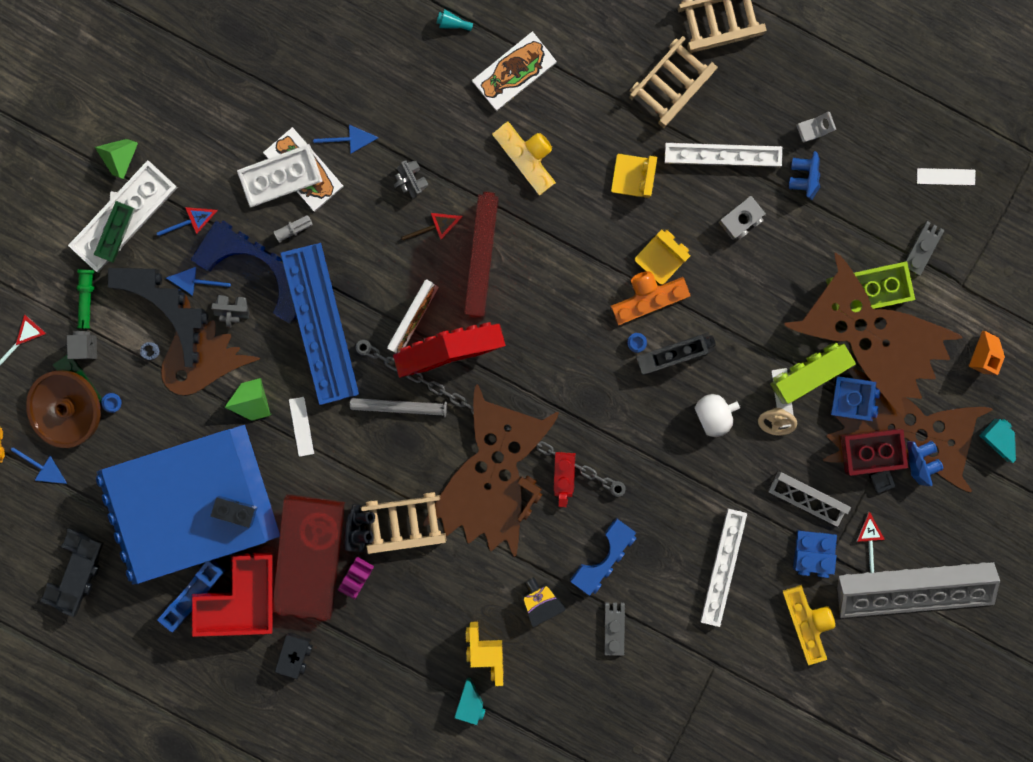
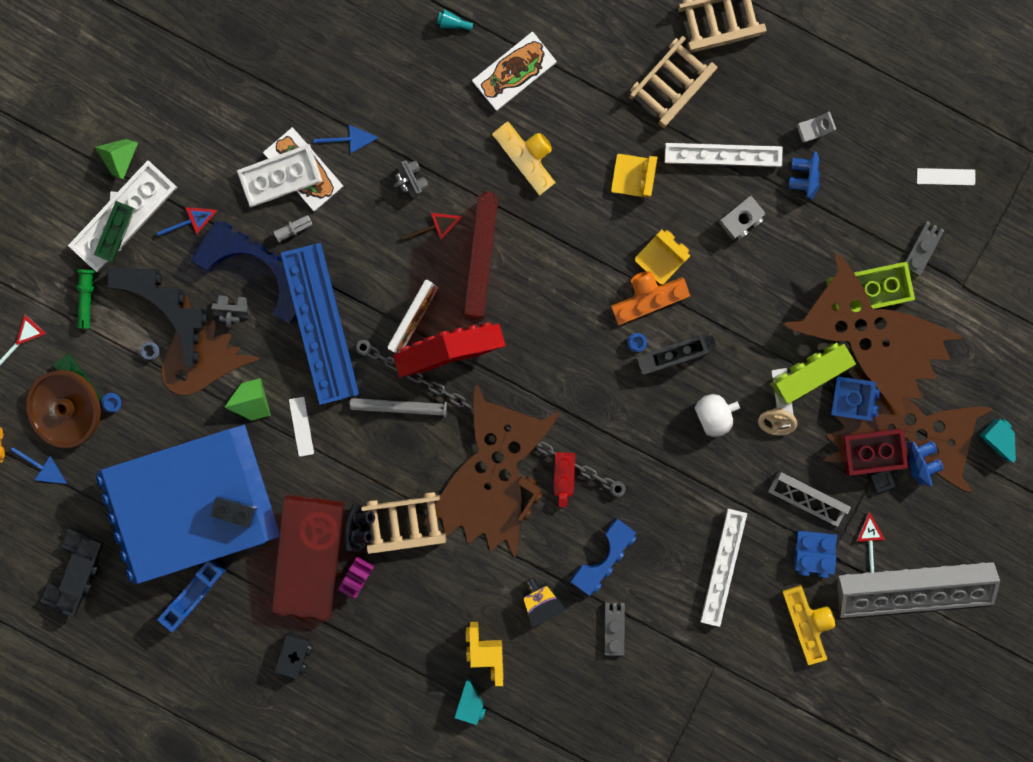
(81, 345): dark grey brick -> none
(187, 280): blue piece -> none
(243, 610): red piece -> none
(988, 354): orange slope -> none

